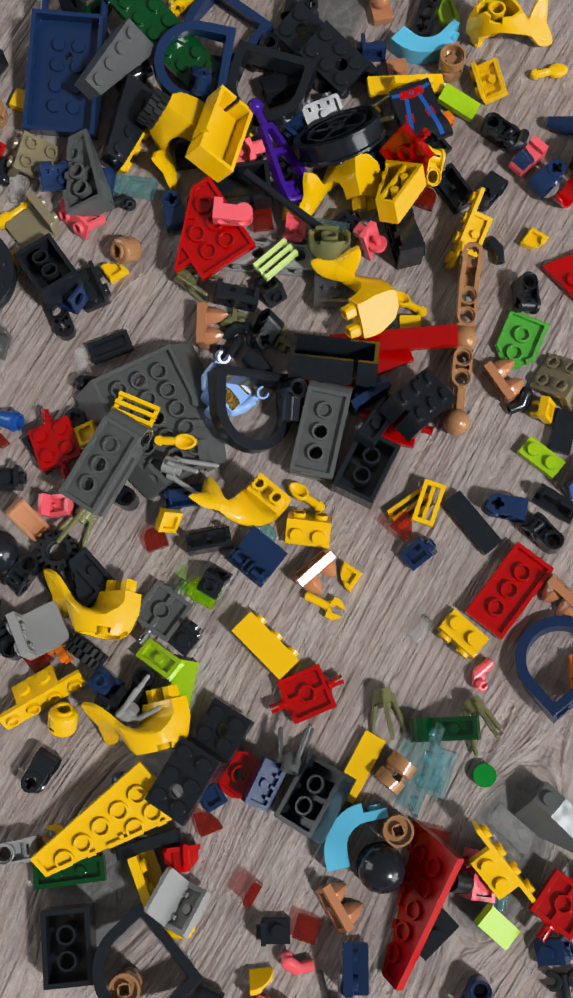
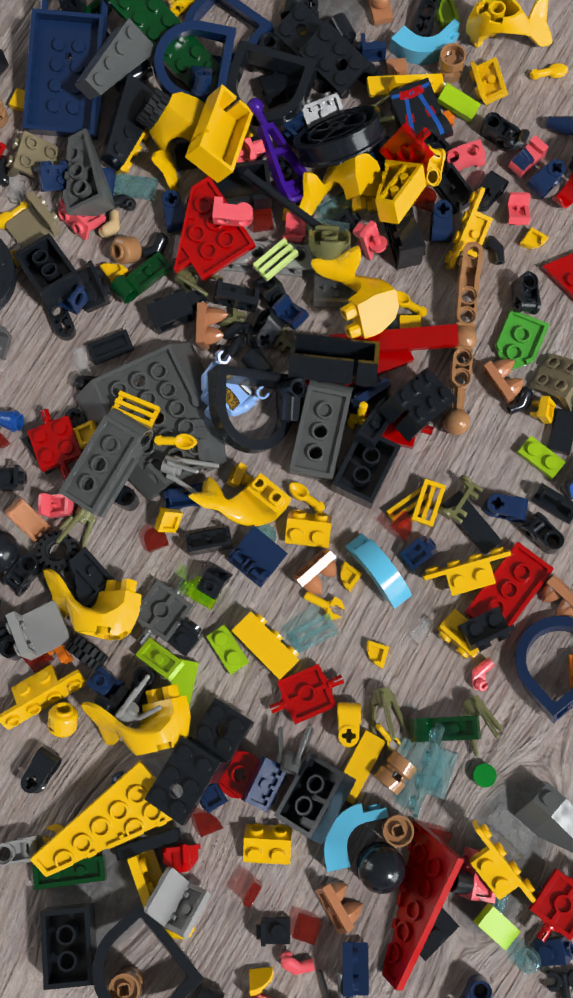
(112, 226): none -> tan arm
(141, 278): none -> dark green plate
(159, 244): none -> black arm
(174, 309): none -> black hinge
(227, 649): none -> lime plate
(239, 476): none -> yellow tile
(267, 844): none -> yellow bracket
(290, 313): none -> dark blue bracket
(295, 641): none -> clear light blue tile
(334, 206): none -> clear light blue tile
(343, 26): none -> black brick
(348, 719): none -> yellow piece
(360, 417): none -> yellow bar
(377, 653): none -> yellow tile
(380, 569): none -> medium azure arch
(386, 736): none -> yellow hand
(441, 224): none -> dark blue piece
(451, 512): none -> olive piece
(467, 155): none -> coral leg
(470, 573): none -> yellow bracket
(485, 628): none -> black bracket
(518, 208): none -> coral bracket
(528, 960): none -> clear light blue tile

